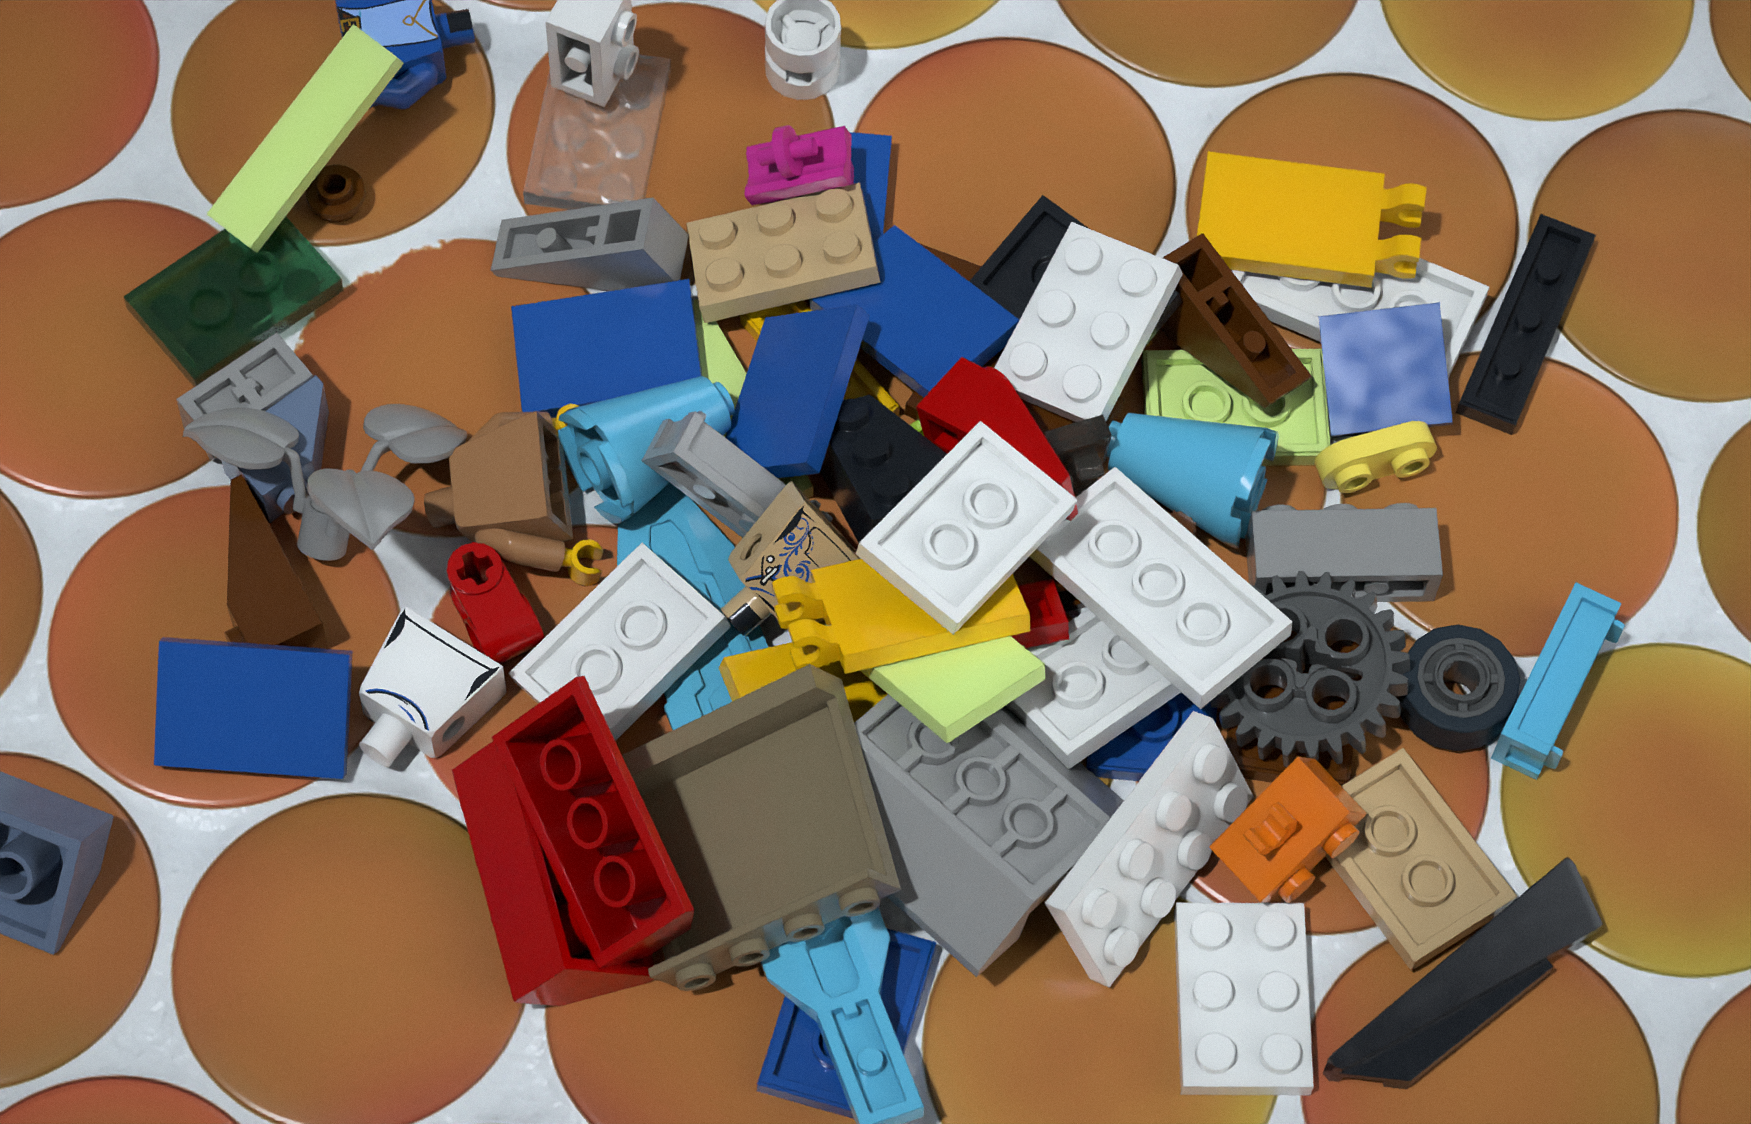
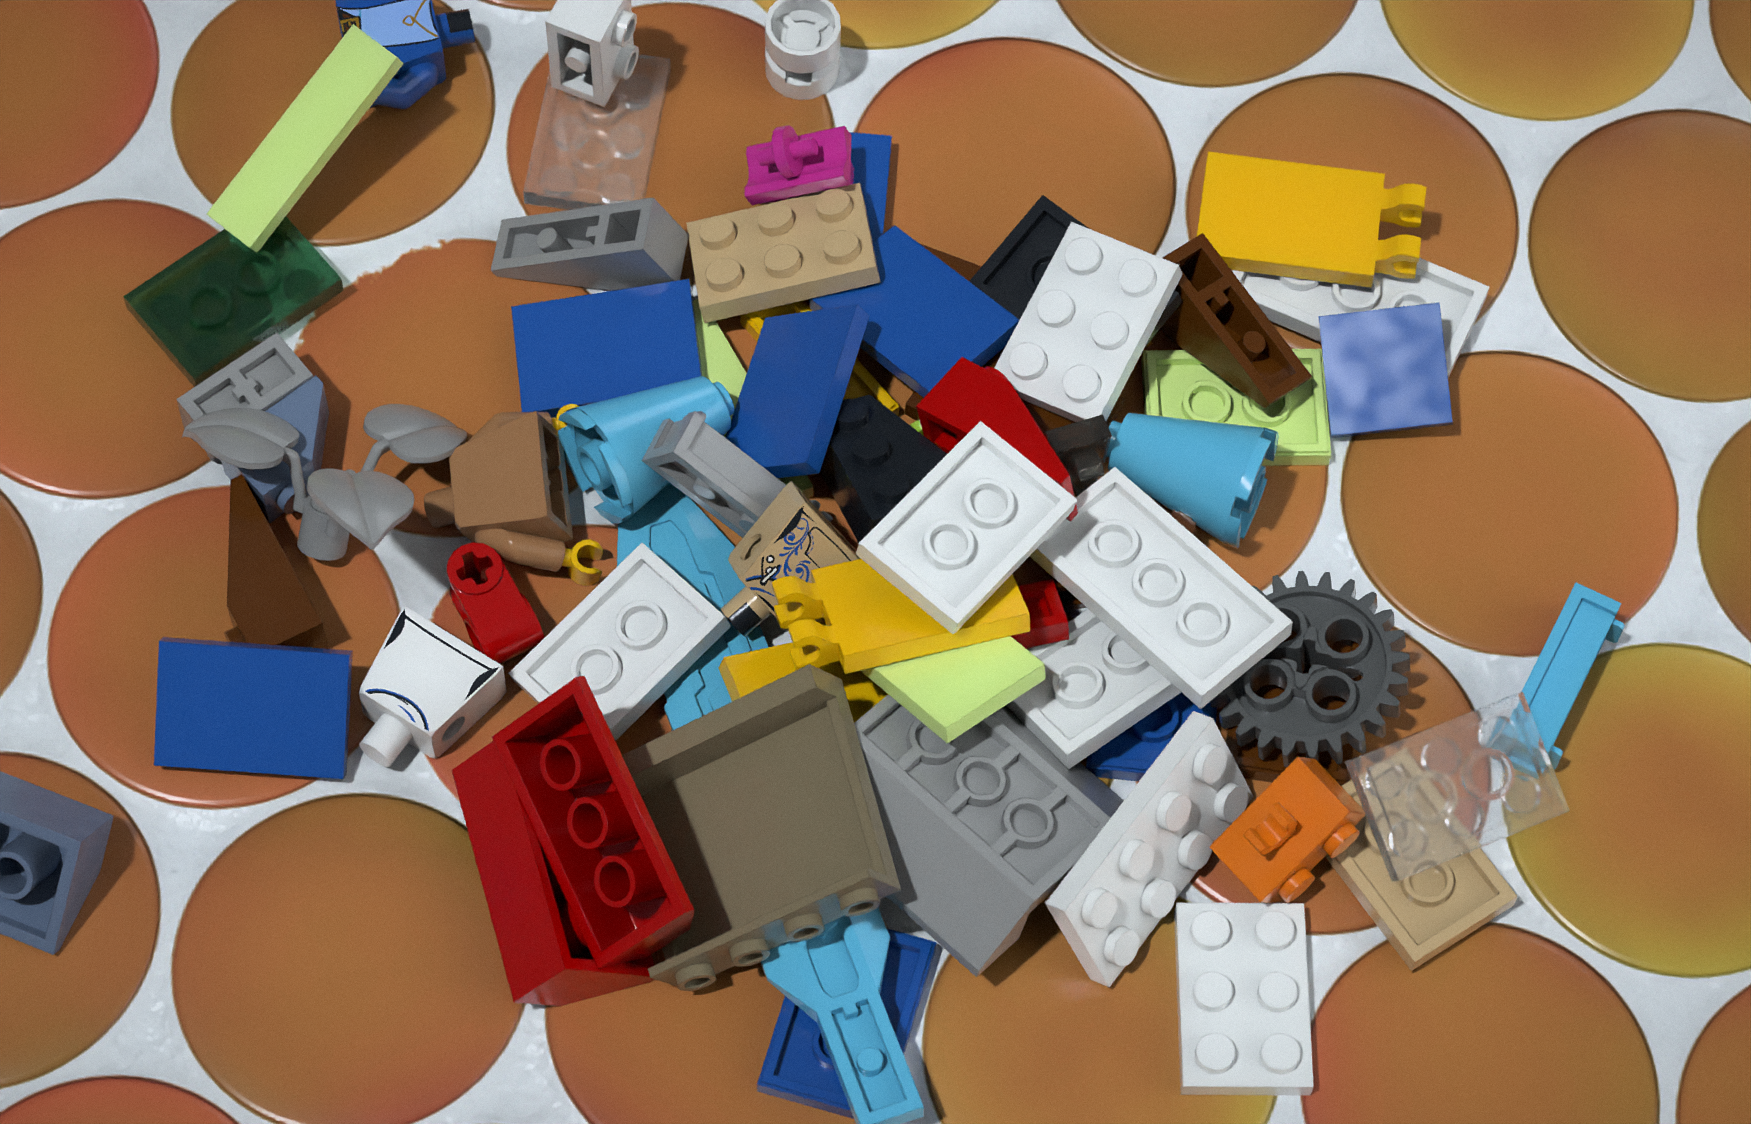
(339, 206): reddish brown plate -> none
(1376, 454): light yellow plate -> none
(1381, 549): light grey brick -> none
(1457, 786): none -> clear plate
(1466, 657): wheel -> none
(1471, 984): black wedge -> none
(1525, 324): black tile -> none

